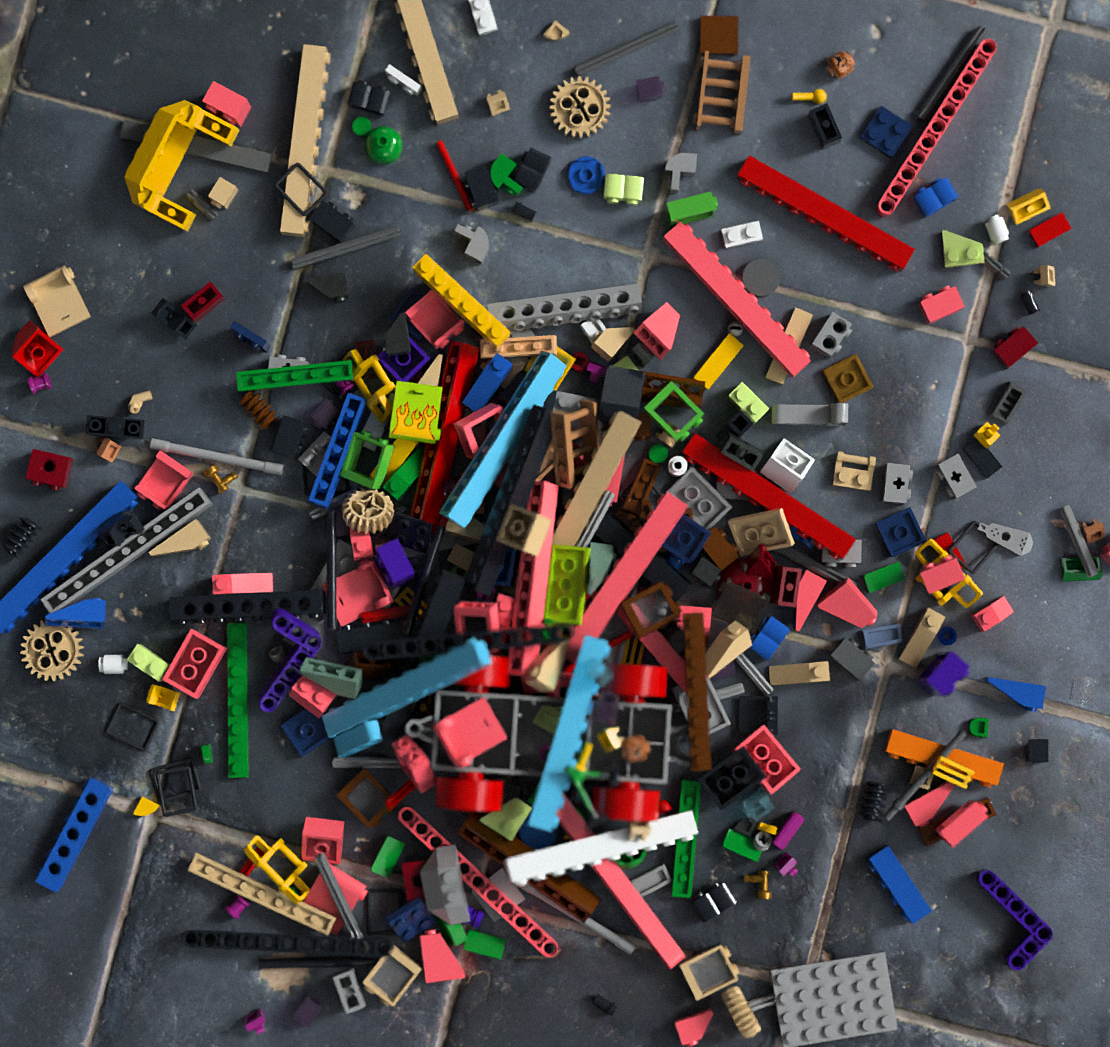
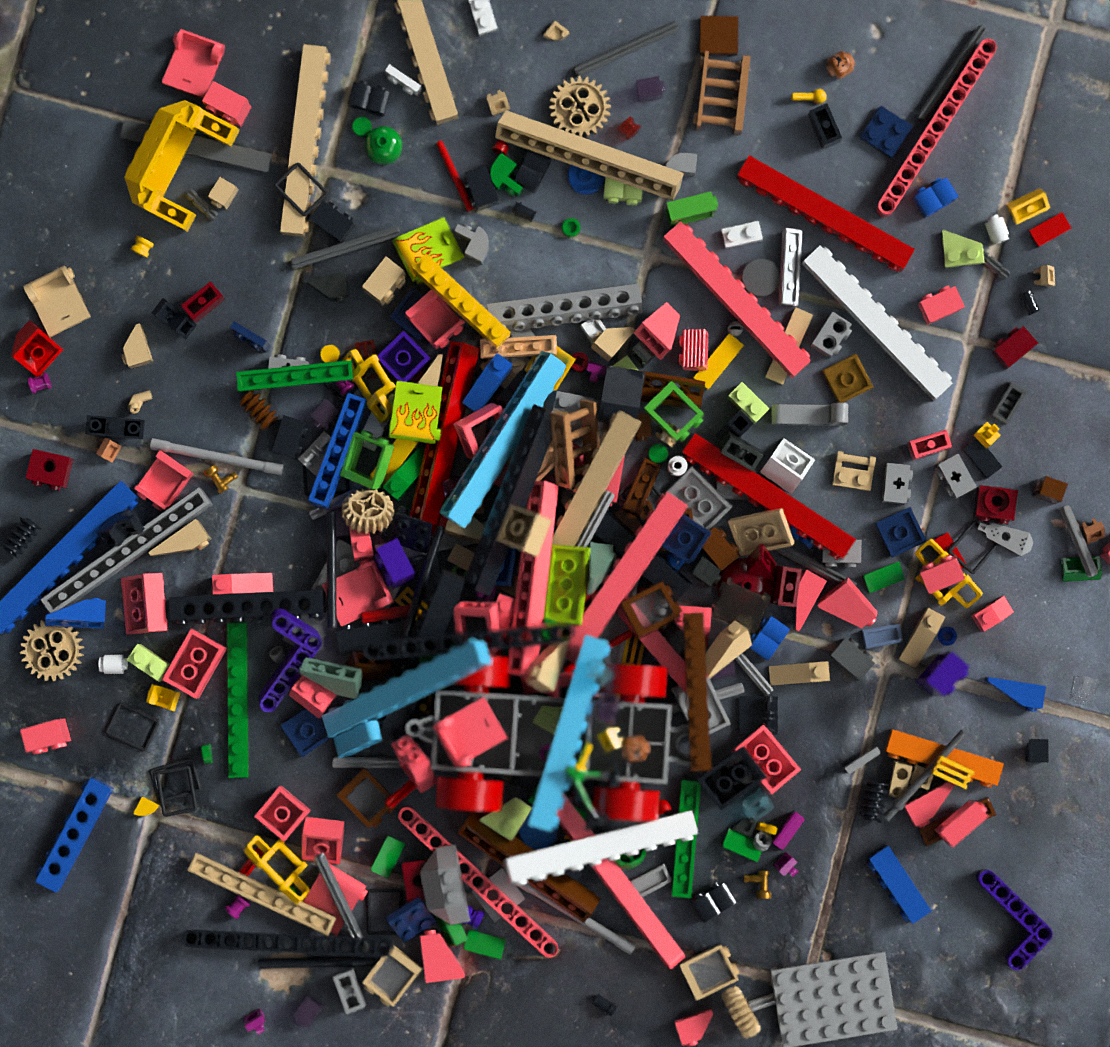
(42, 736): none -> coral brick
(137, 349): none -> tan slope
(141, 246): none -> yellow wheel
(144, 603): none -> coral slope
(194, 62): none -> coral door
(282, 813): none -> coral brick
(330, 353): none -> yellow tile
(384, 281): none -> tan brick
(397, 338): pearl dark grey slope -> none
(428, 241): none -> lime door
(500, 147): none -> red hinge
(571, 227): none -> green tile
(589, 155): none -> tan brick
(629, 128): none -> clear red wheel
(639, 828): tan tile -> none
(695, 350): none -> coral brick
(790, 267): none -> tile
(861, 760): none -> light grey tile
(877, 322): none -> white brick
(899, 778): none -> tan leg
(929, 445): none -> coral brick
(979, 727): green tile -> none
(986, 510): none -> dark red brick
(1049, 489): none -> reddish brown brick

